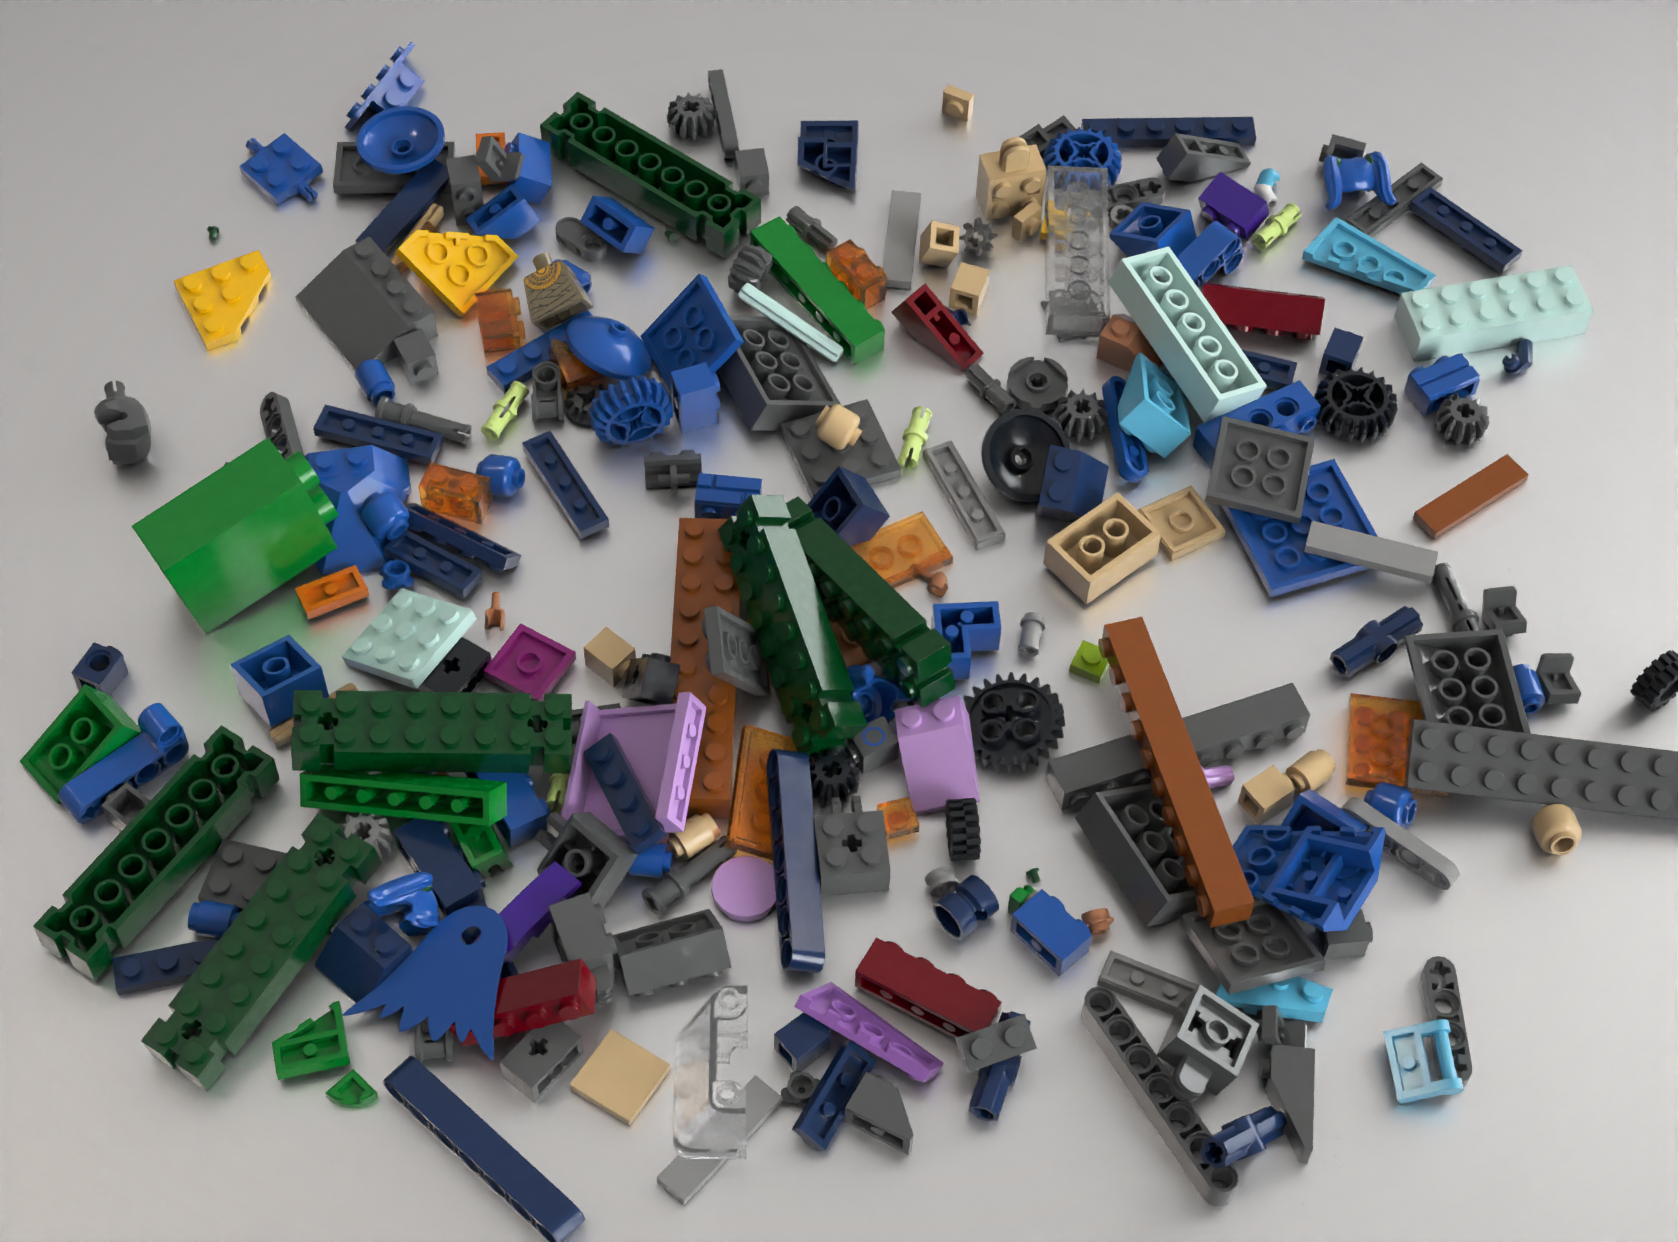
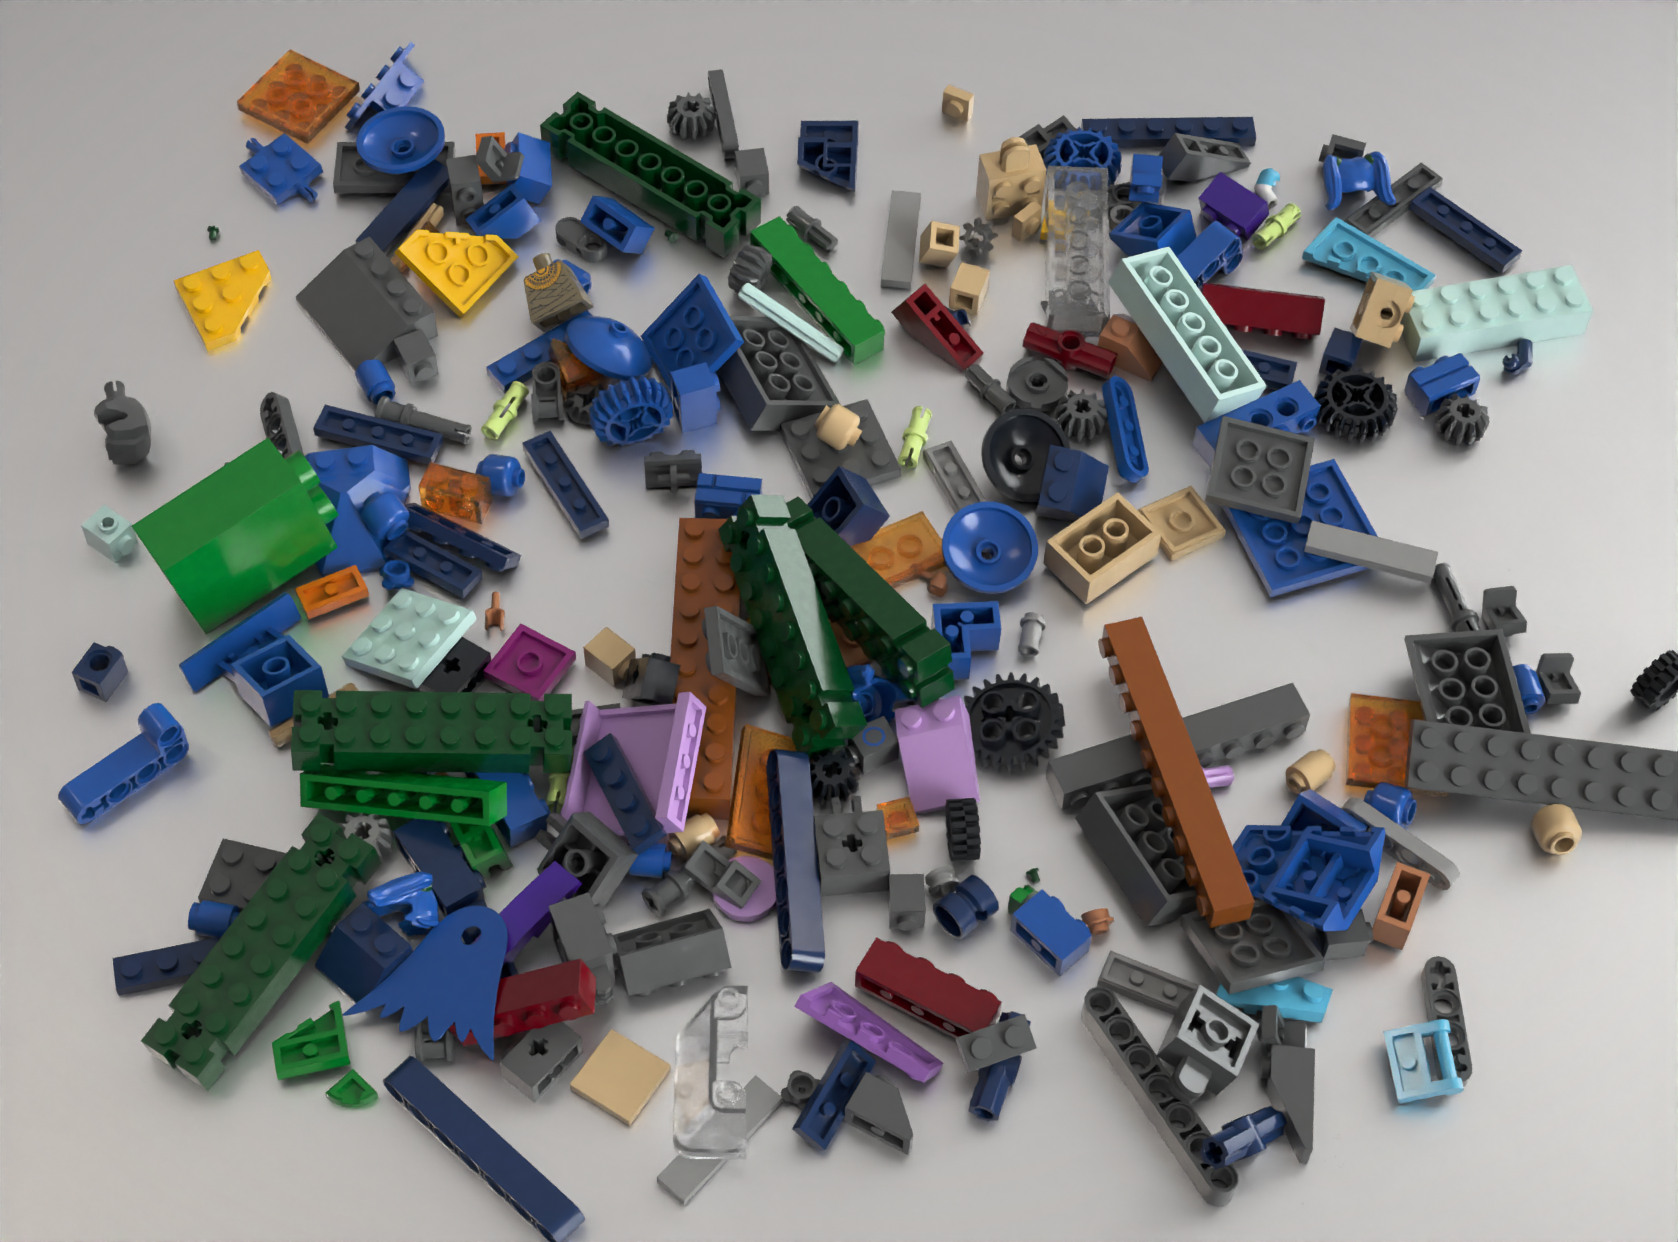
(78, 739): green slope -> none
(109, 534): none -> light aqua brick
(121, 803): dark grey window -> none
(156, 853): dark green brick -> none
(241, 640): none -> blue bracket
(298, 96): none -> clear orange plate
(498, 320): clear orange brick -> none
(720, 876): none -> dark grey slope
(802, 1041): dark blue brick -> none
(858, 272): clear orange brick -> none
(906, 901): none -> dark grey brick
(994, 530): none -> blue dish
(1070, 350): none -> dark red piece
(1089, 662): lime plate -> none
(1145, 178): none -> blue brick
(1153, 408): medium azure slope -> none
(1266, 795): tan brick -> none
(1376, 641): dark blue piece -> none
(1382, 310): none -> tan brick
(1400, 905): none -> nougat brick
(1470, 496): dark orange tile -> none

